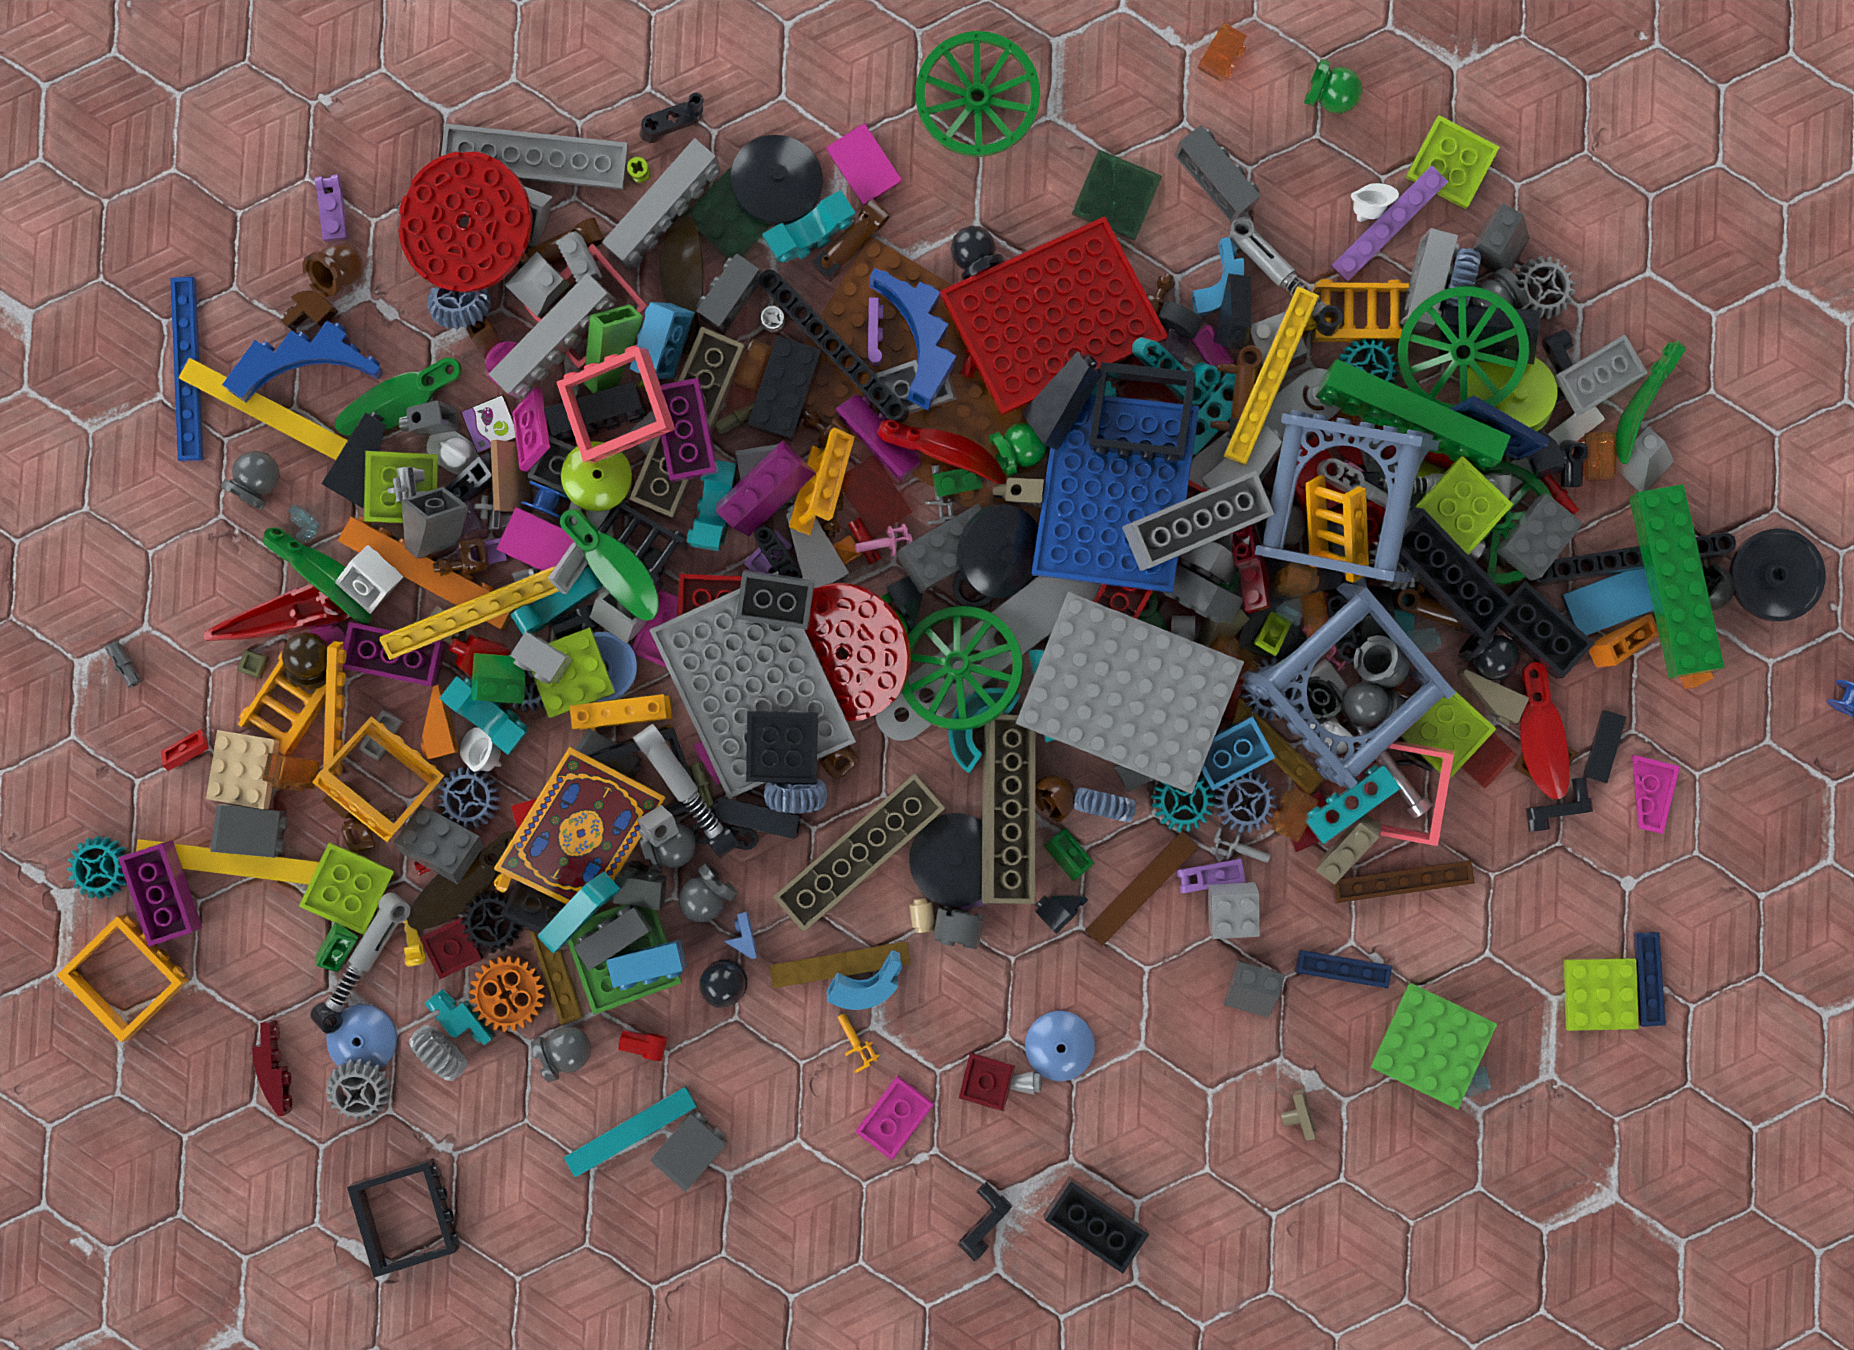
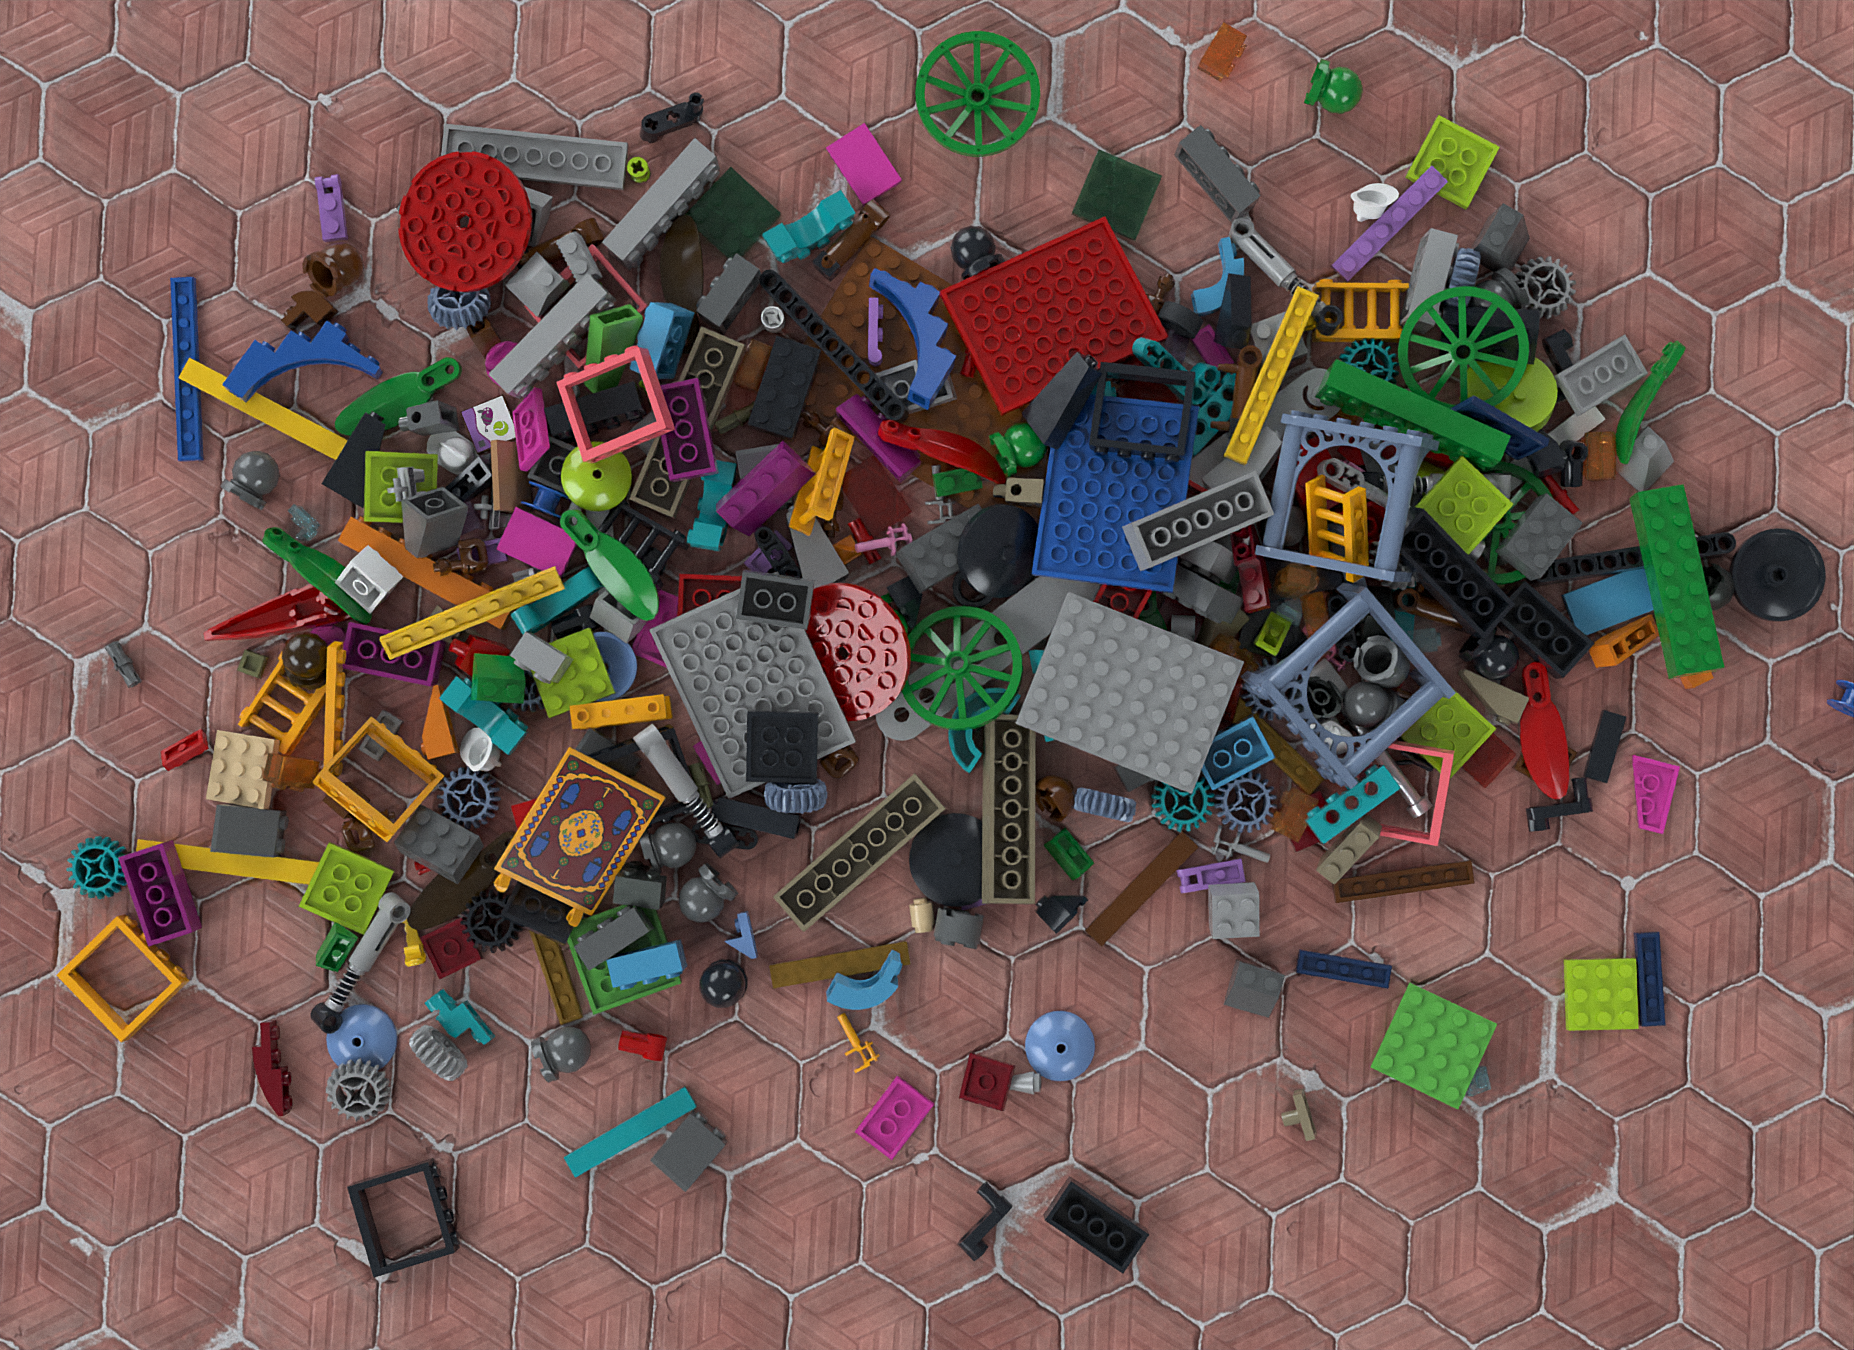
(488, 1002): orange gear -> none
(568, 569): light grey tile -> none
(578, 911): teal beam -> none
(657, 826): light grey brick -> none
(776, 179): black dish -> none

